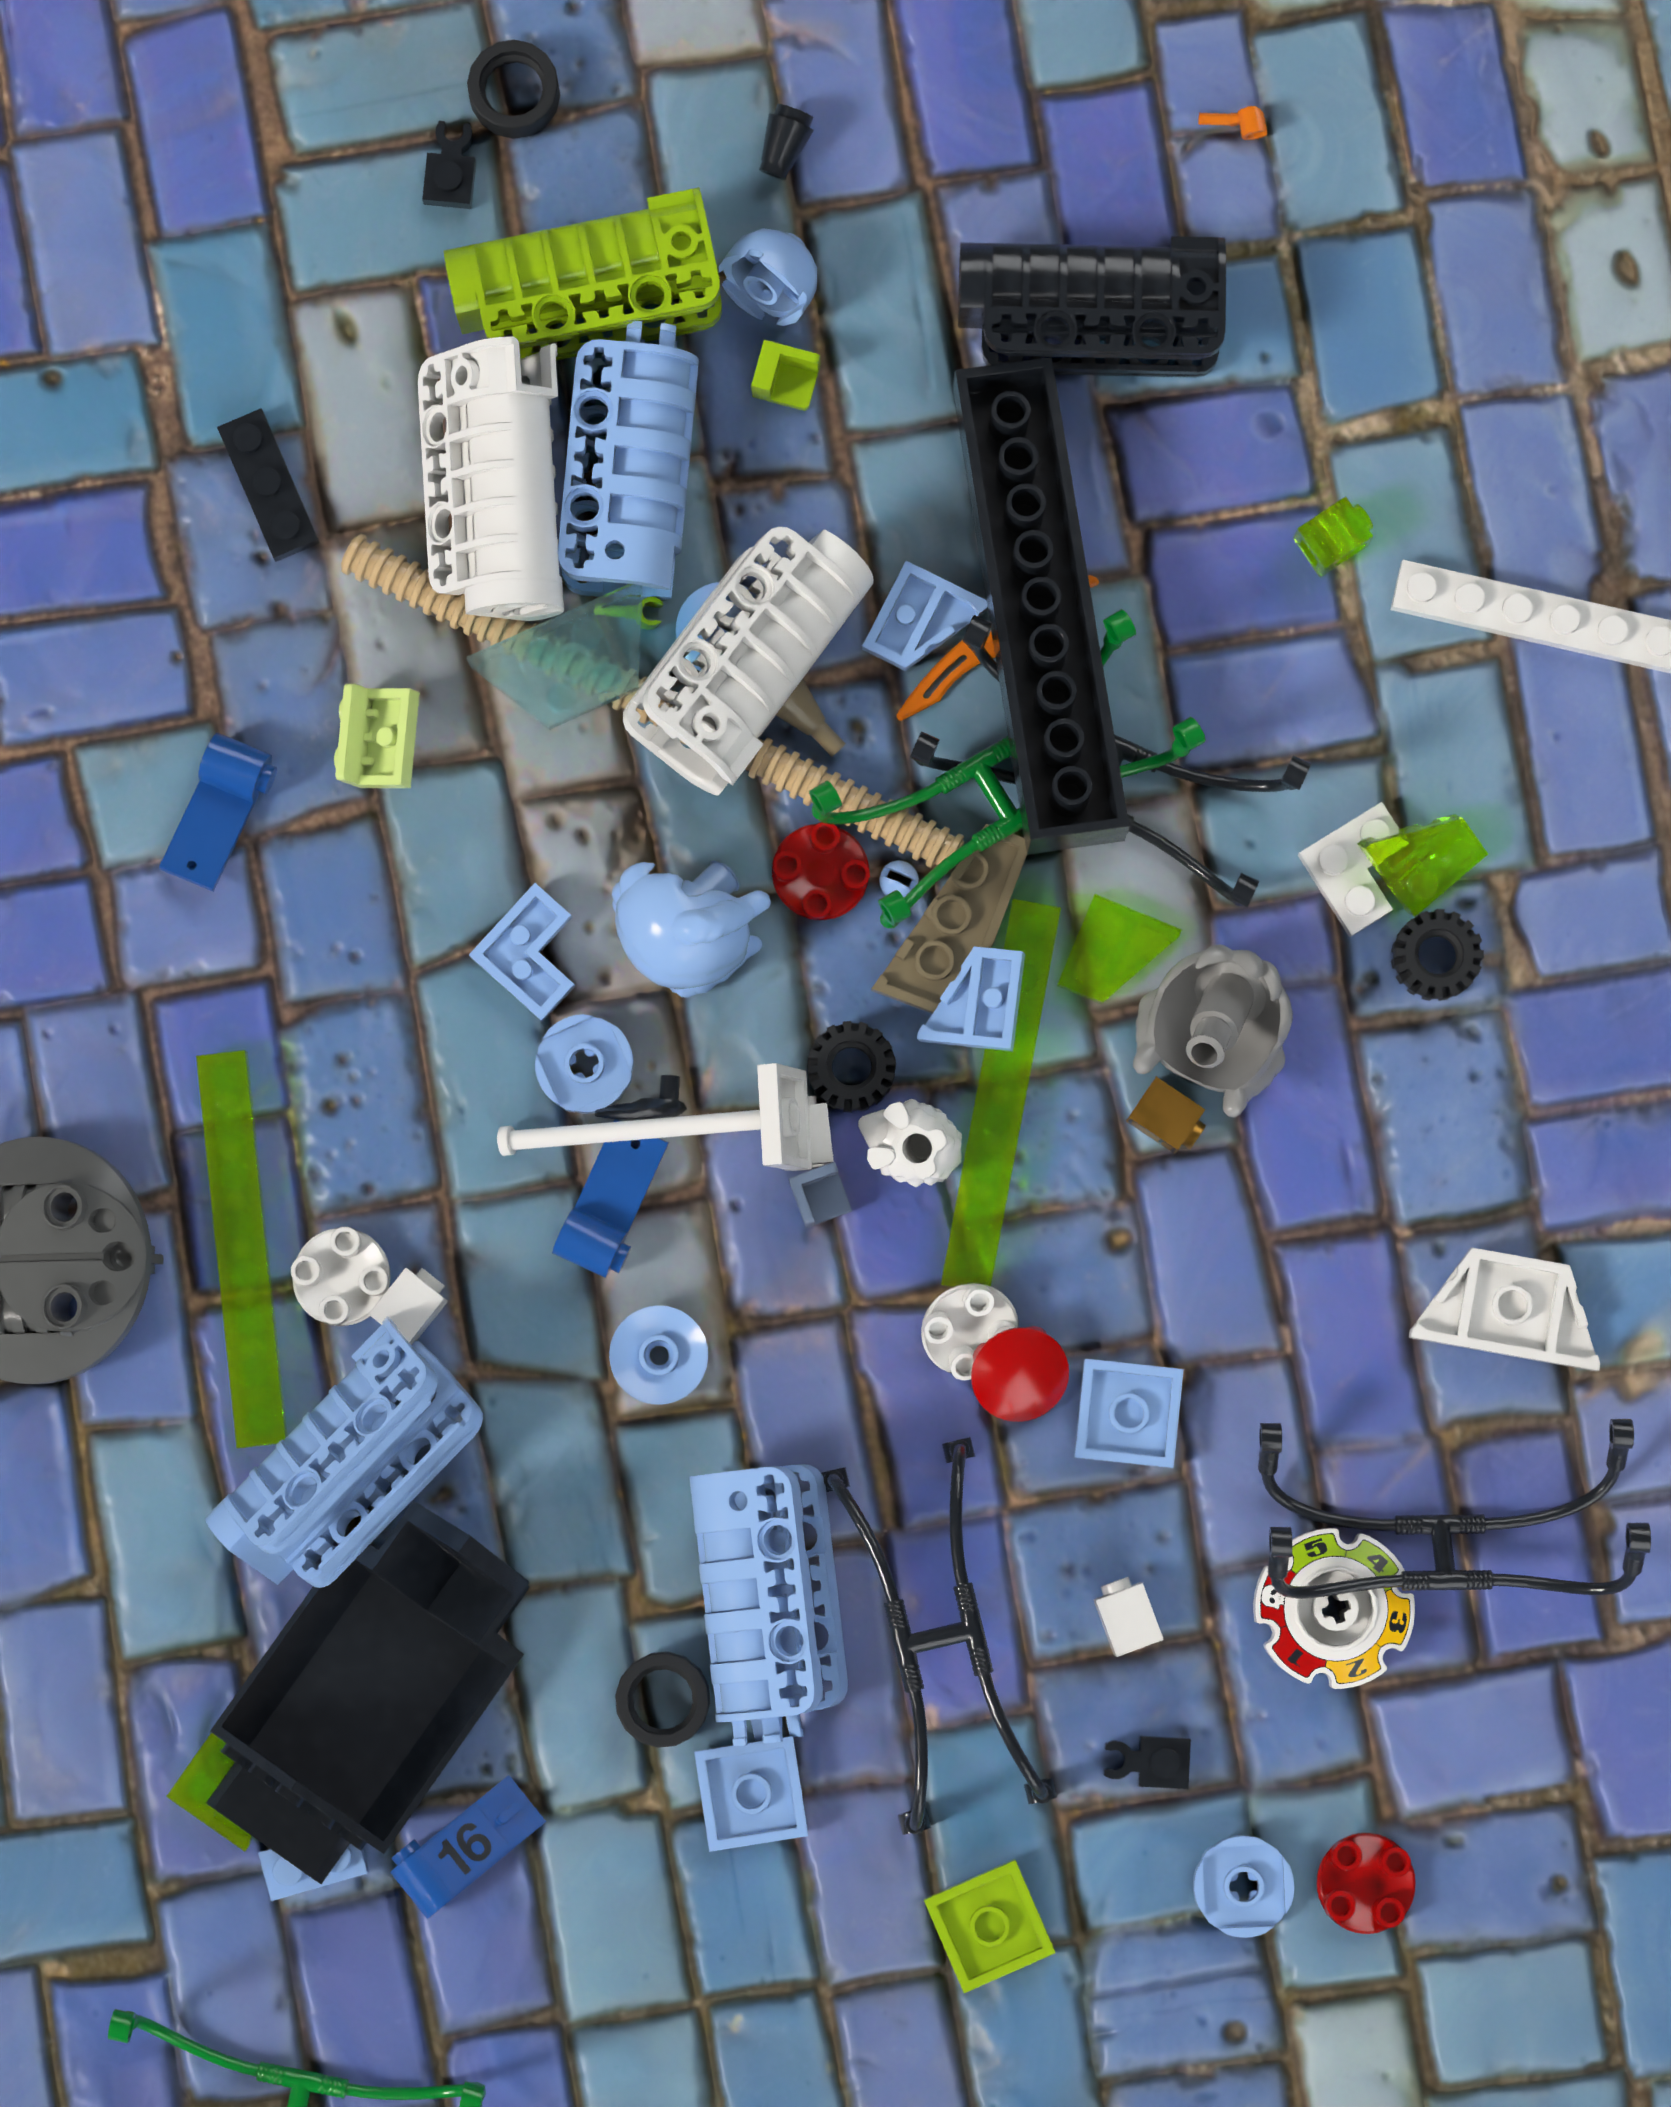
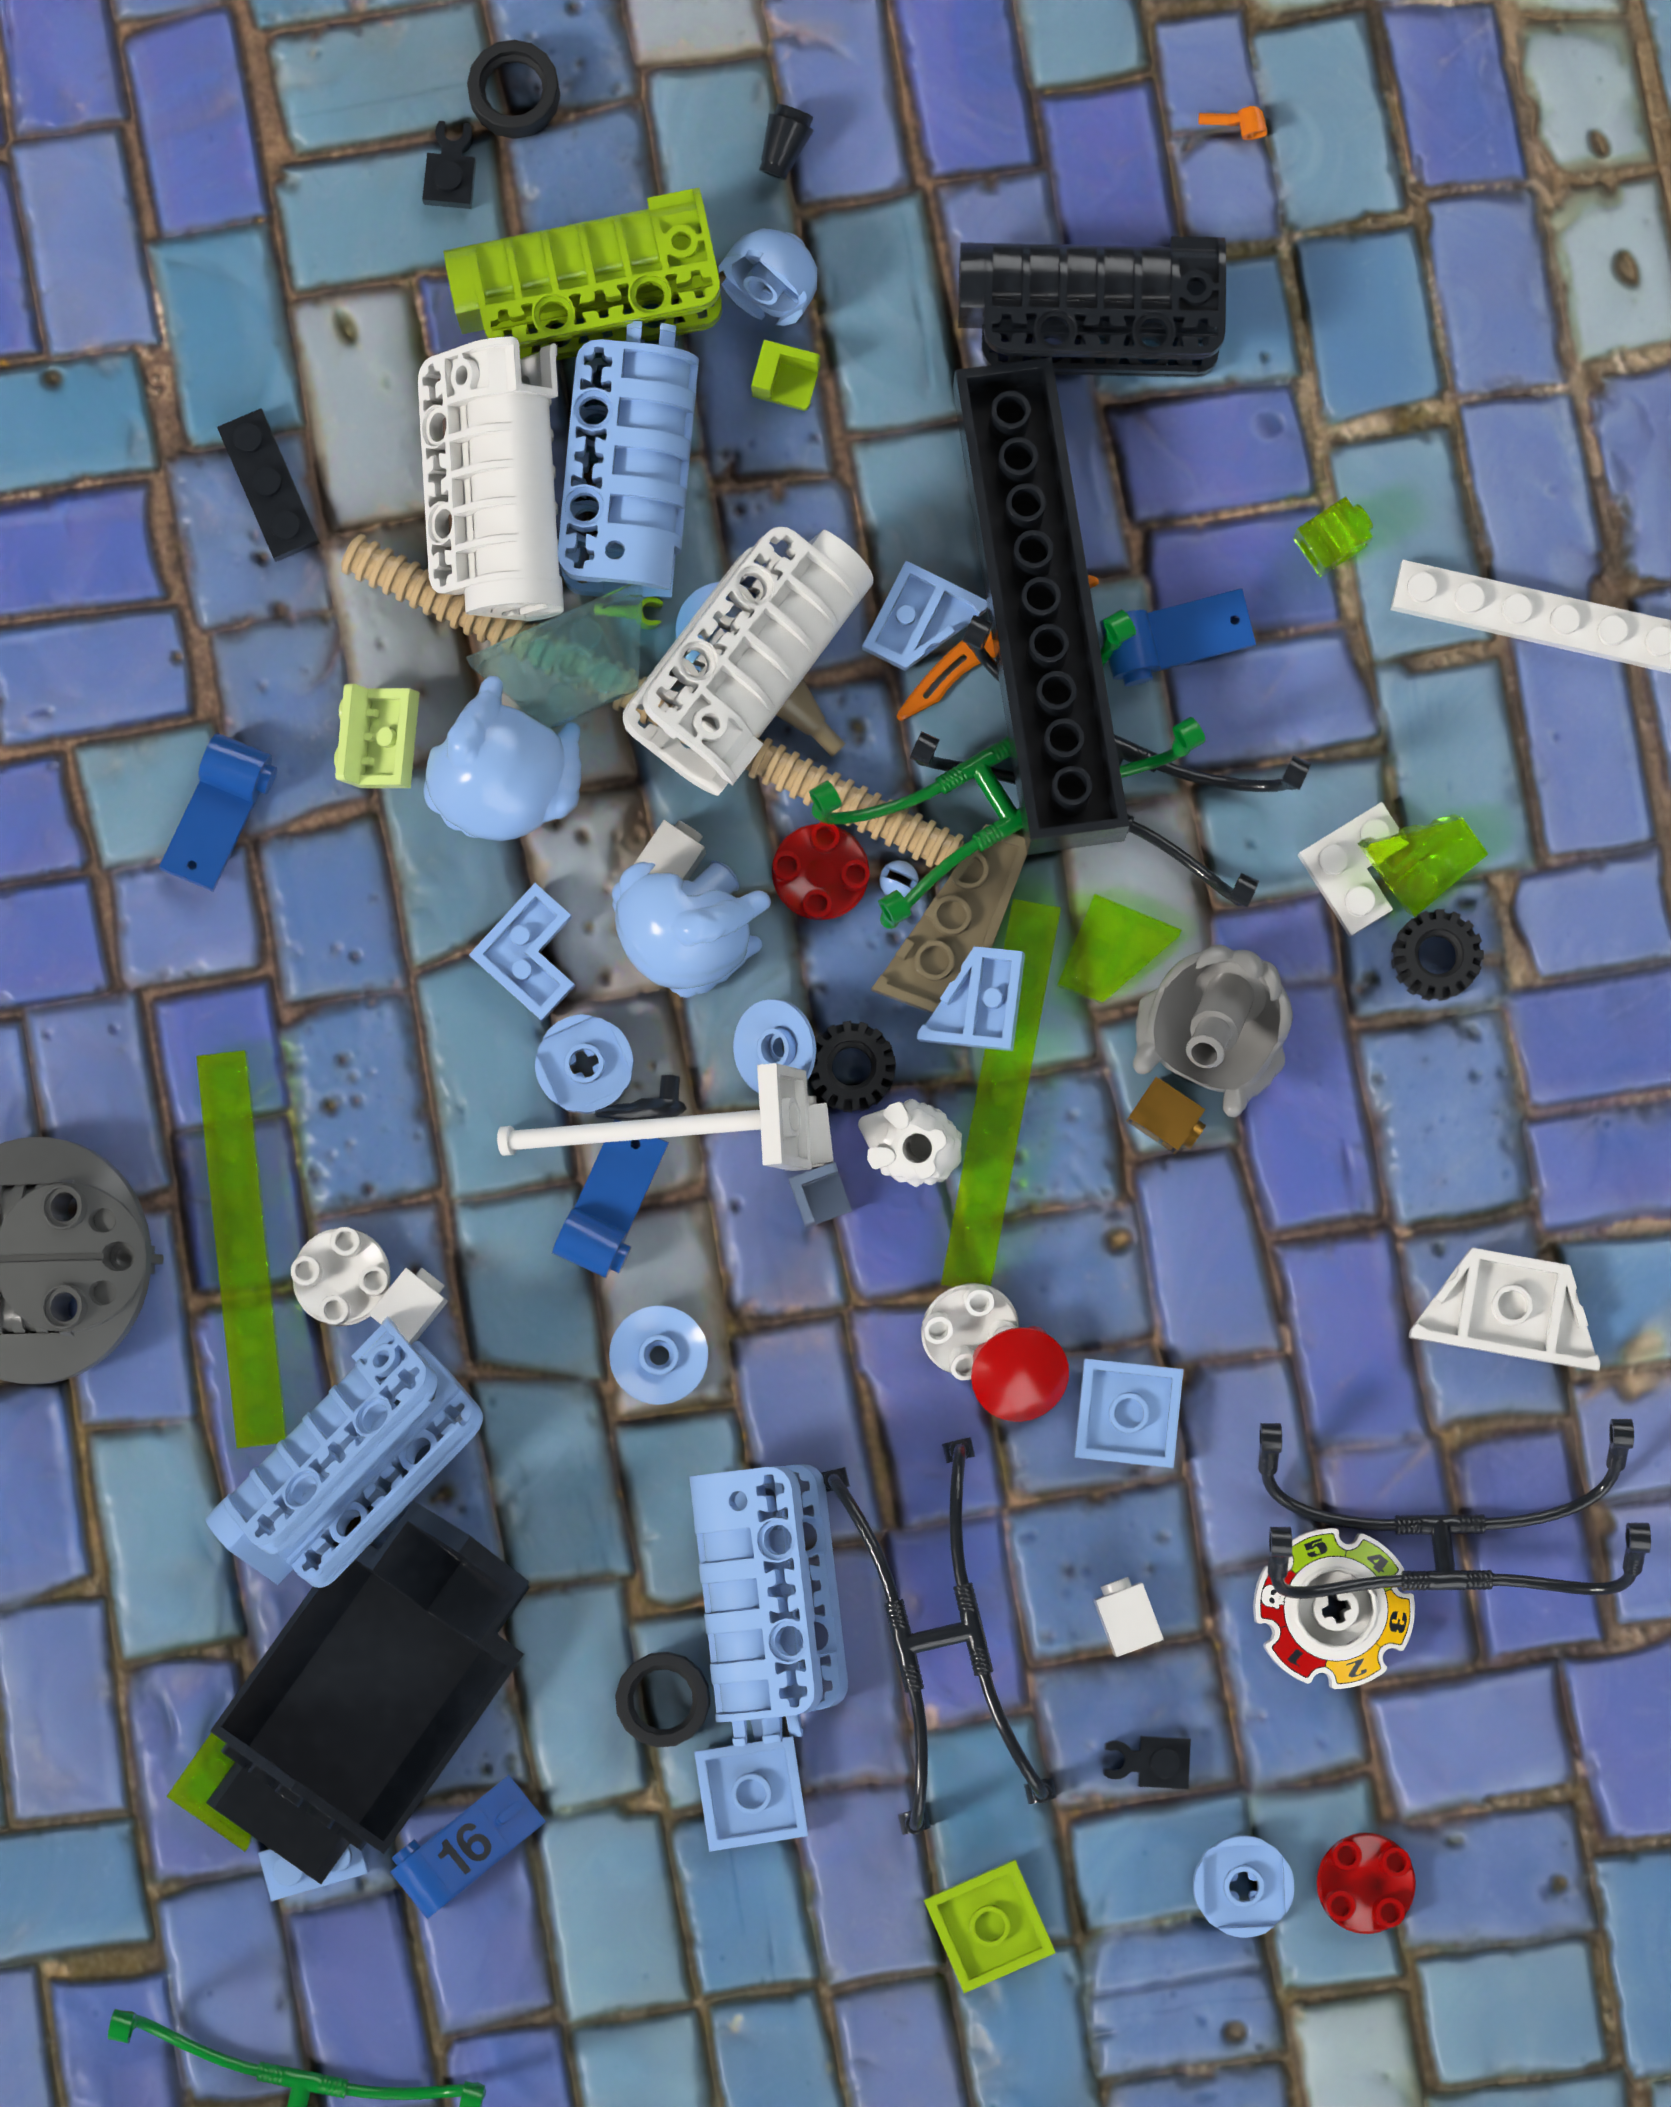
(502, 770): none -> light blue piece
(674, 850): none -> white brick
(761, 1036): none -> light blue dish
(1182, 636): none -> blue door

